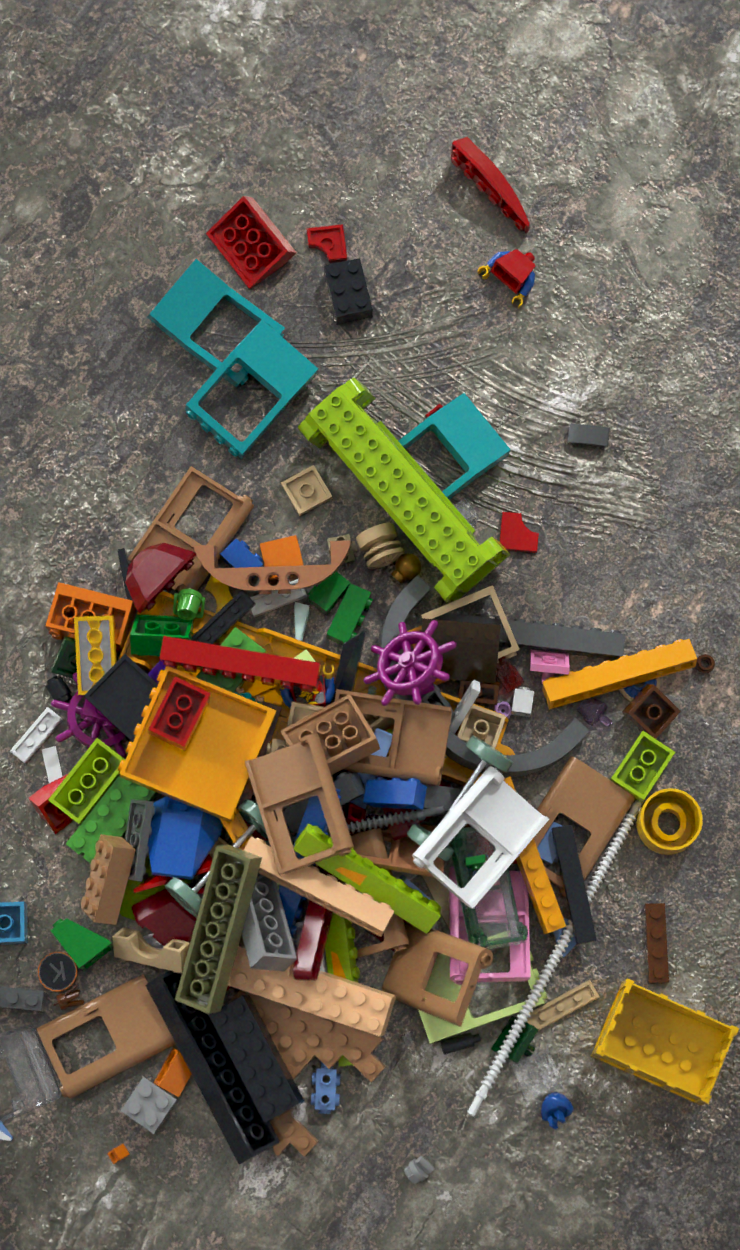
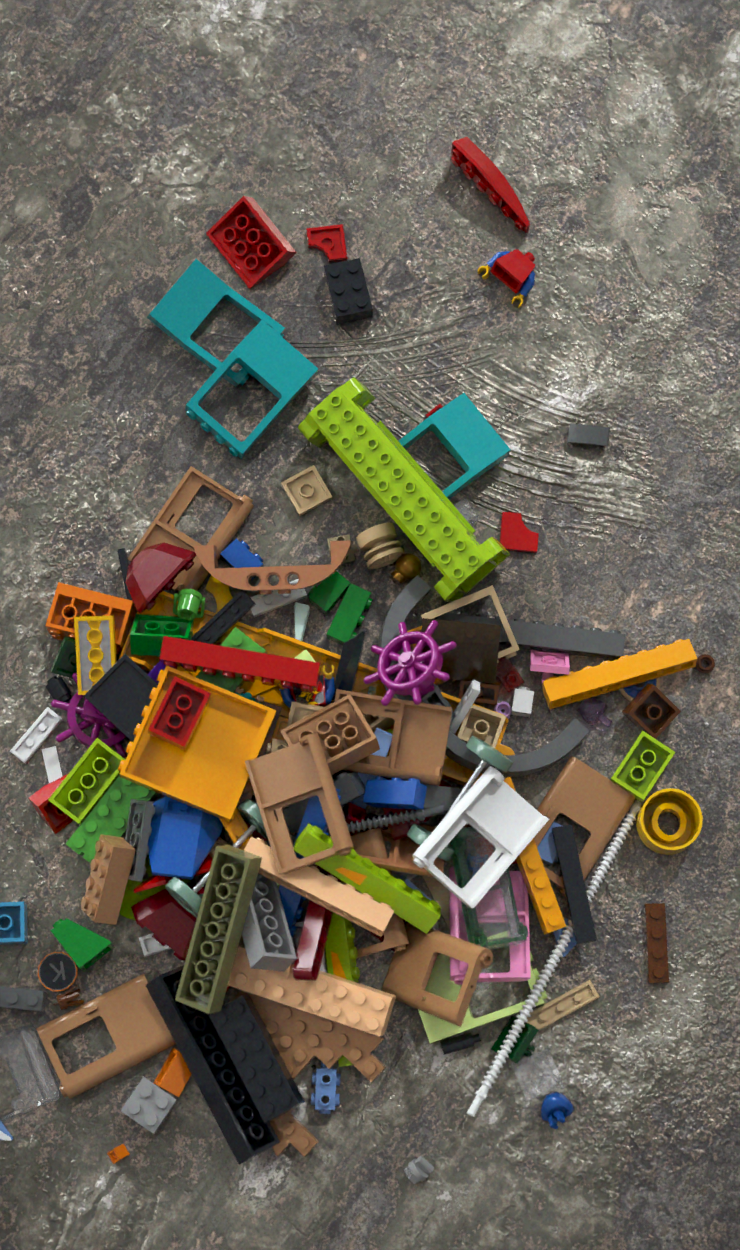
(131, 946): tan arch -> none
(281, 553): orange tile -> none
(475, 862): green plate -> none
(664, 1042): yellow container -> none

